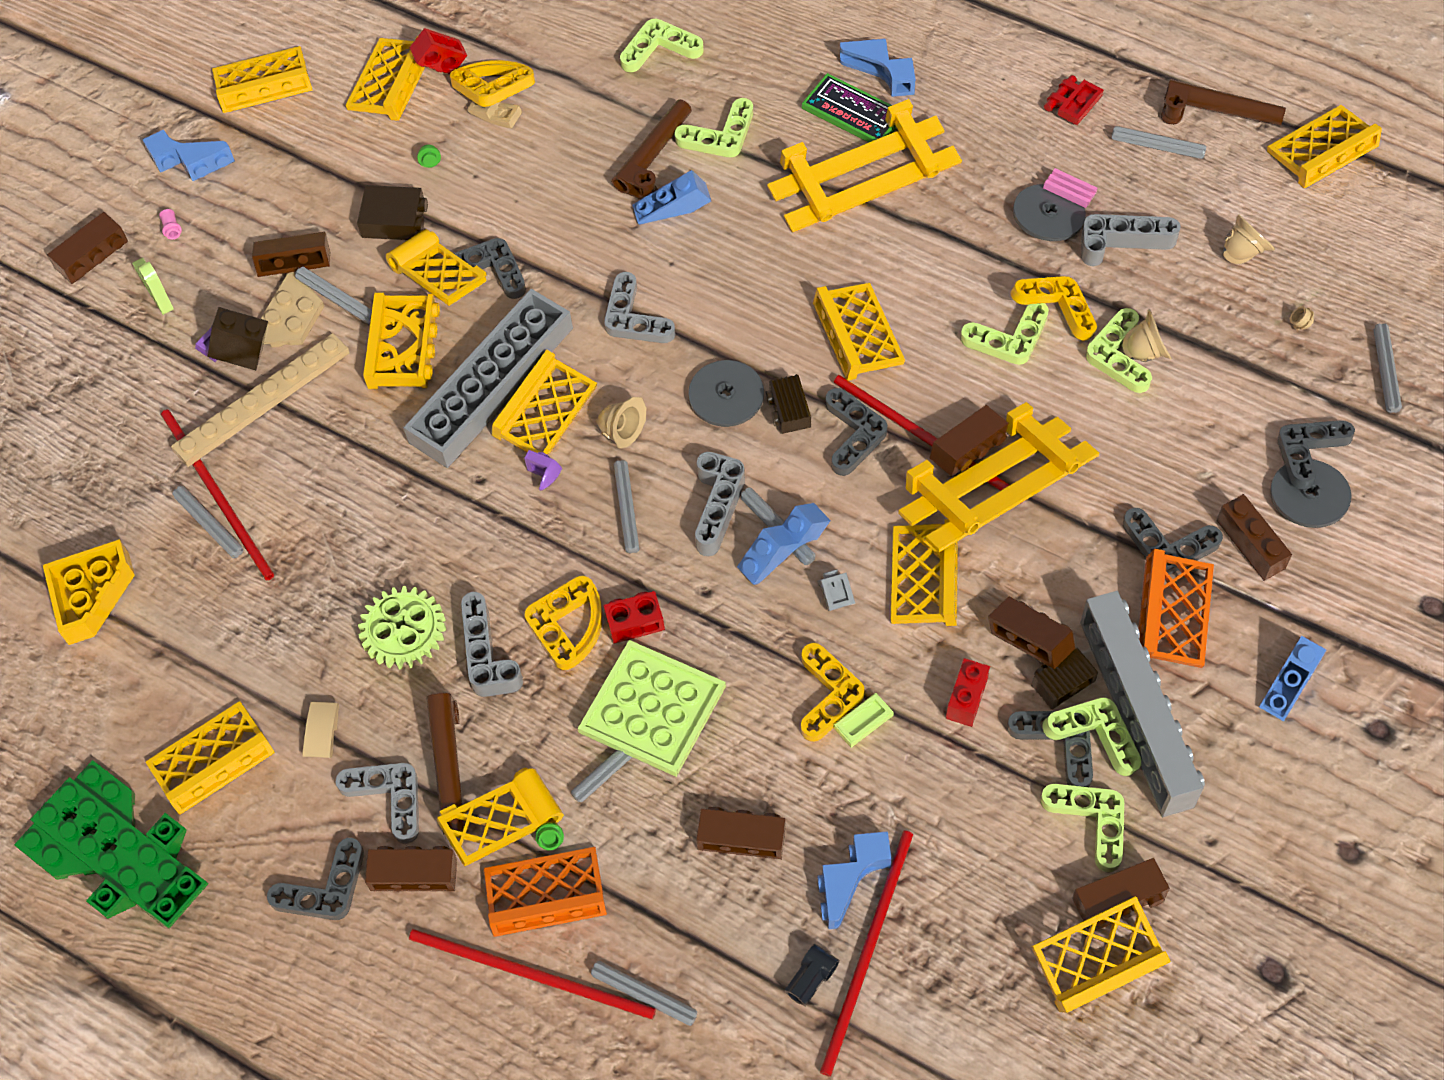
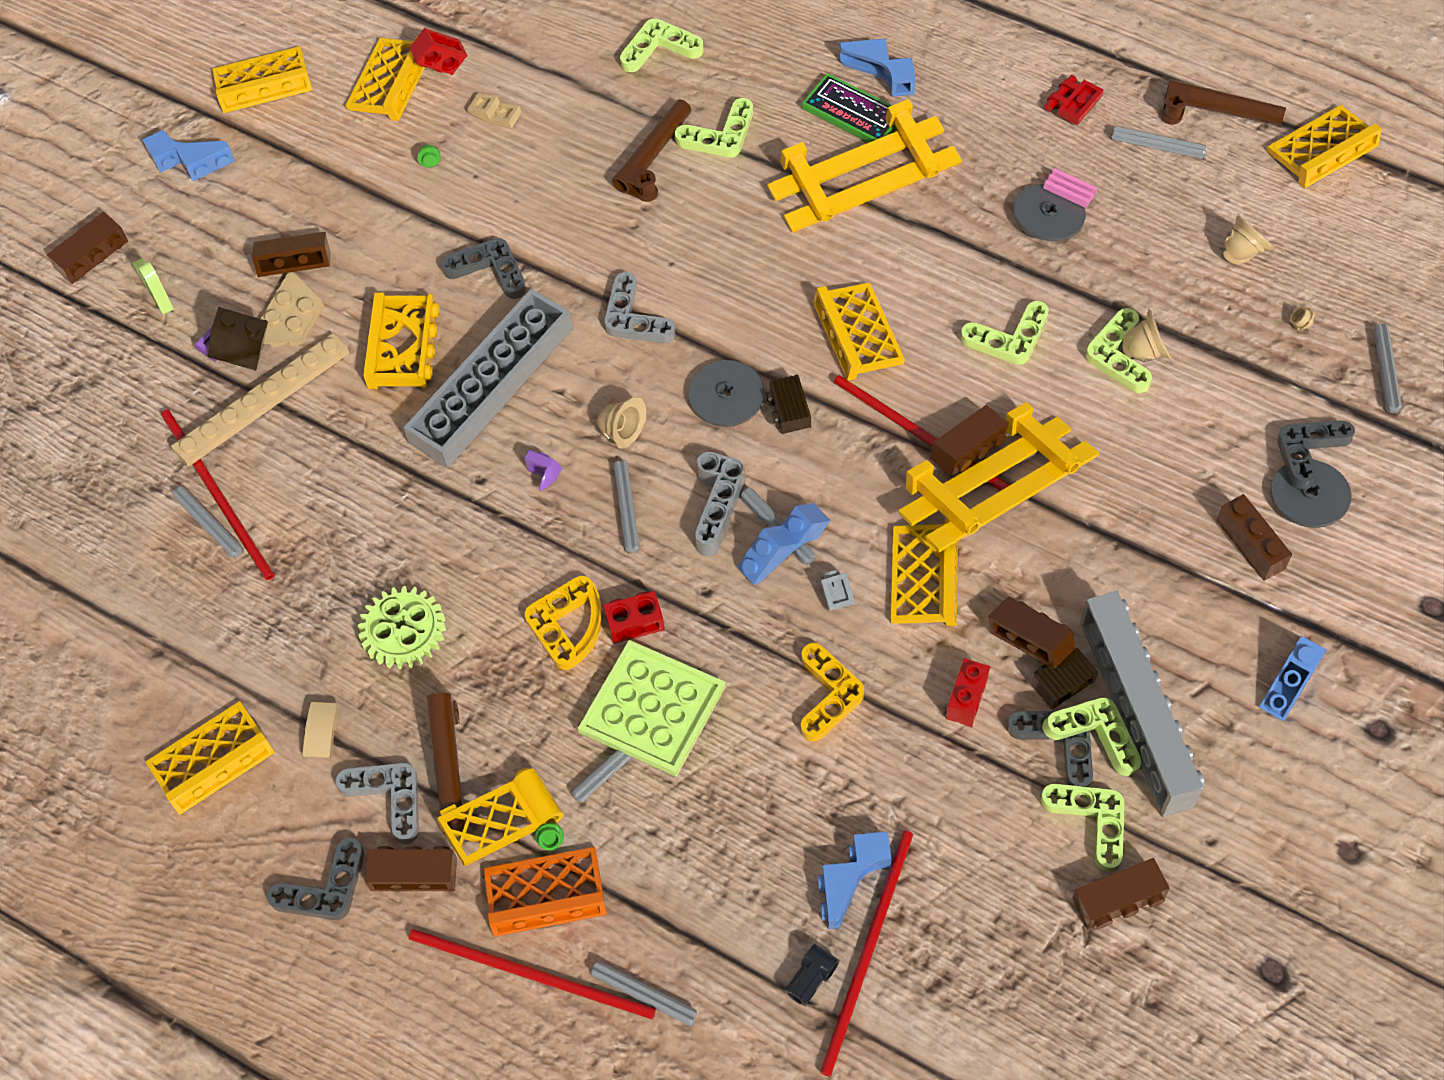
(87, 588): yellow brick -> none
(139, 869): green piece -> none
(171, 228): bright pink pin -> none
(334, 294): light grey axle -> none
(391, 212): dark brown brick -> none
(418, 253): yellow piece -> none
(482, 643): light grey beam -> none
(514, 79): yellow beam -> none
(528, 391): yellow fence -> none
(674, 199): medium blue slope -> none
(741, 833): reddish brown brick -> none
(862, 427): dark grey beam -> none
(863, 720): yellowish green tile -> none
(1066, 293): yellow beam -> none
(1115, 976): yellow fence -> none
(1125, 232): light grey beam -> none
(1149, 529): dark grey beam -> none
(1152, 603): orange fence -> none

